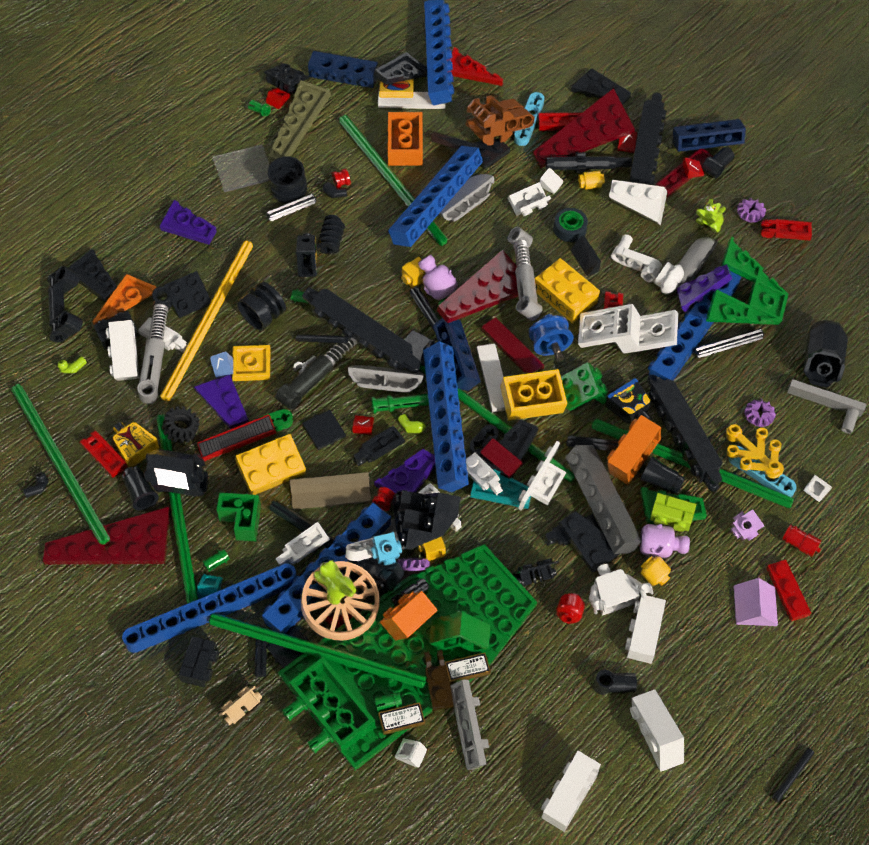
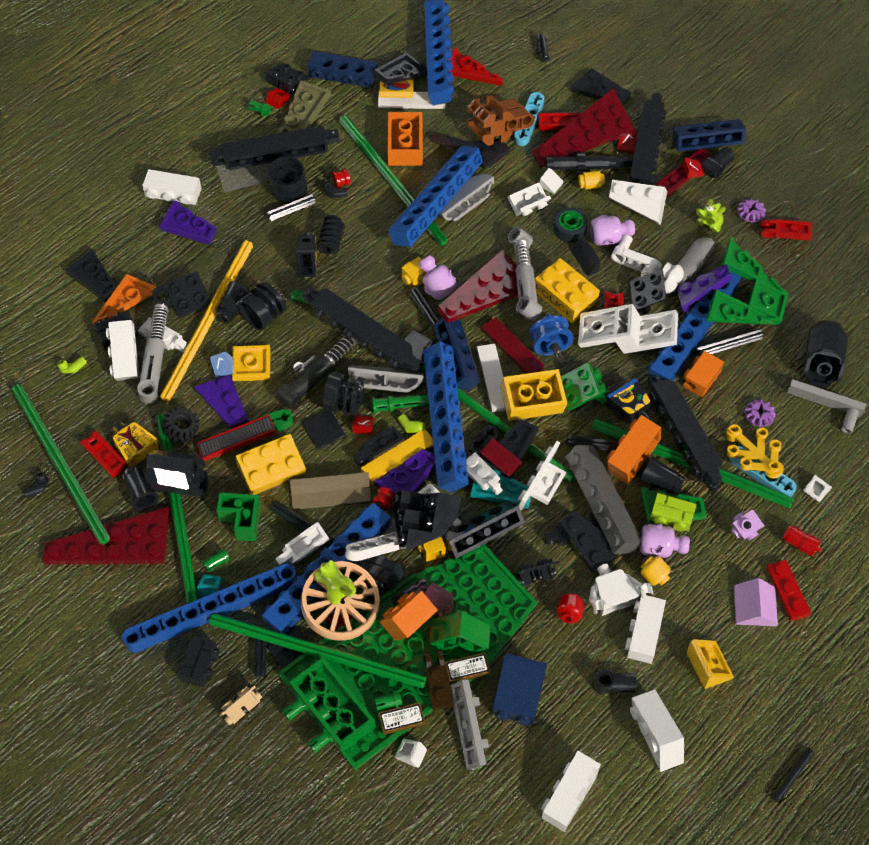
(62, 322): black piece -> none
(171, 187): none -> white brick
(227, 307): none -> black plant
(270, 147): none -> black hinge
(321, 338): black bar -> none
(347, 394): none -> black wheel
(386, 541): medium azure brick -> none
(396, 456): none -> yellow tile
(414, 564): medium lavender gear -> none
(440, 599): none -> clear pink brick
(482, 528): none -> black brick
(519, 689): none -> dark blue slope
(542, 47): none -> black axle
(609, 230): none -> lavender piece
(648, 290): none -> black hinge
(703, 373): none -> orange brick
(709, 662): none -> yellow slope

